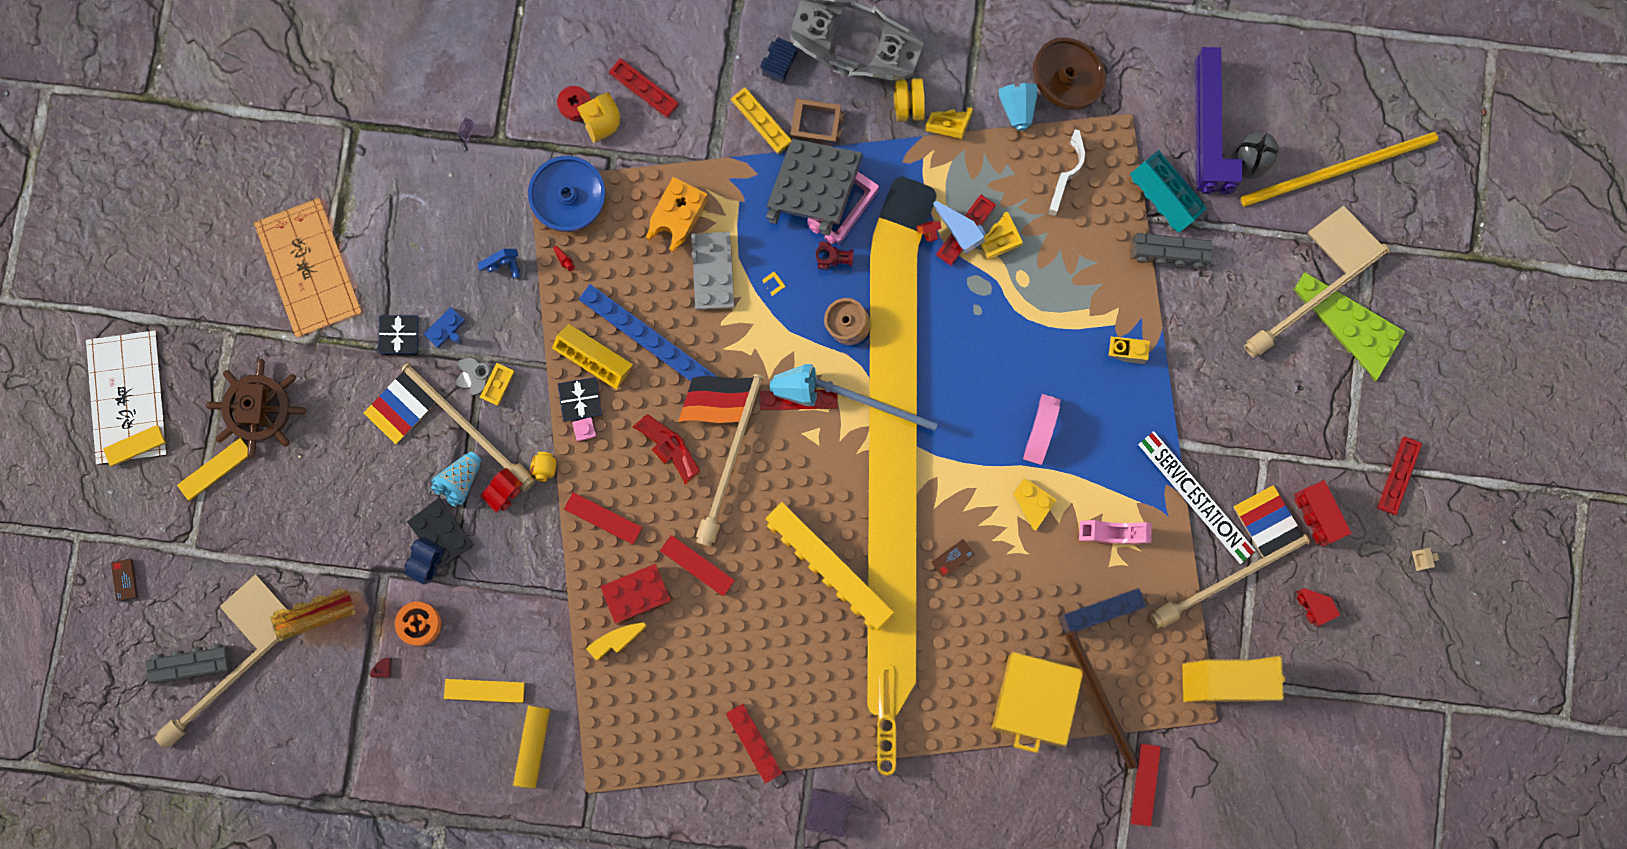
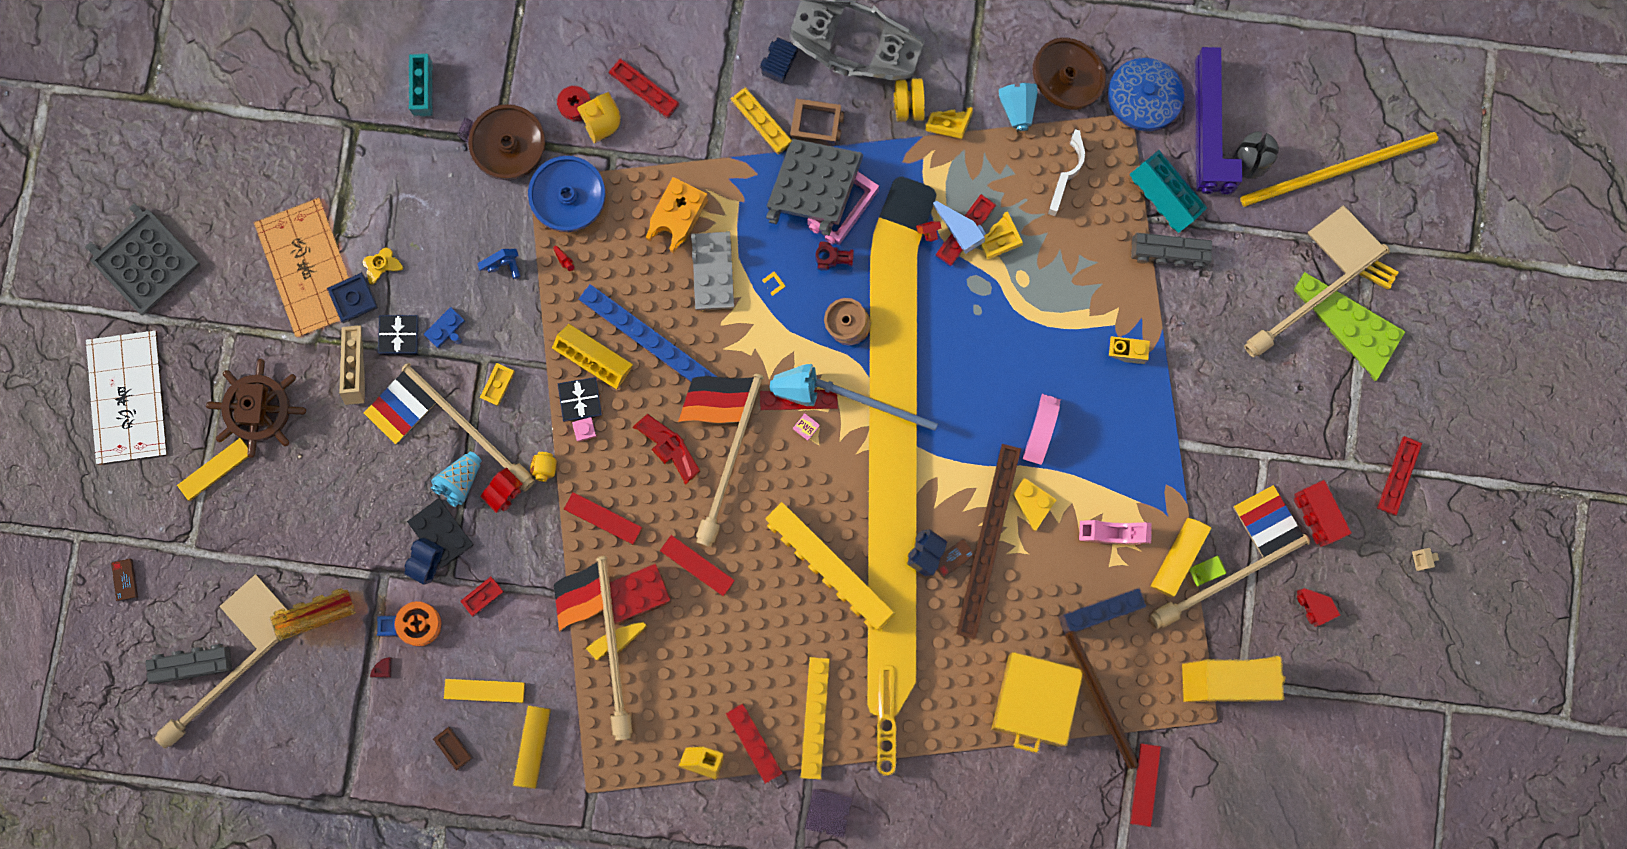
(134, 445): yellow tile -> none
(143, 261): none -> dark grey plate
(352, 298): none -> dark blue tile
(352, 366): none -> tan slope
(381, 263): none -> yellow animal
(386, 626): none -> blue tile
(420, 84): none -> teal brick
(452, 748): none -> reddish brown tile
(470, 376): light grey plate -> none
(482, 596): none -> red plate
(506, 142): none -> reddish brown dish
(581, 598): none -> flag
(702, 761): none -> yellow slope
(806, 427): none -> tile
(815, 718): none -> yellow plate
(927, 552): none -> dark blue brick
(988, 541): none -> reddish brown plate
(1146, 94): none -> blue dish
(1180, 557): none -> yellow brick
(1197, 497): white sticker -> none
(1207, 570): none -> lime bracket
(1392, 272): none -> yellow tile

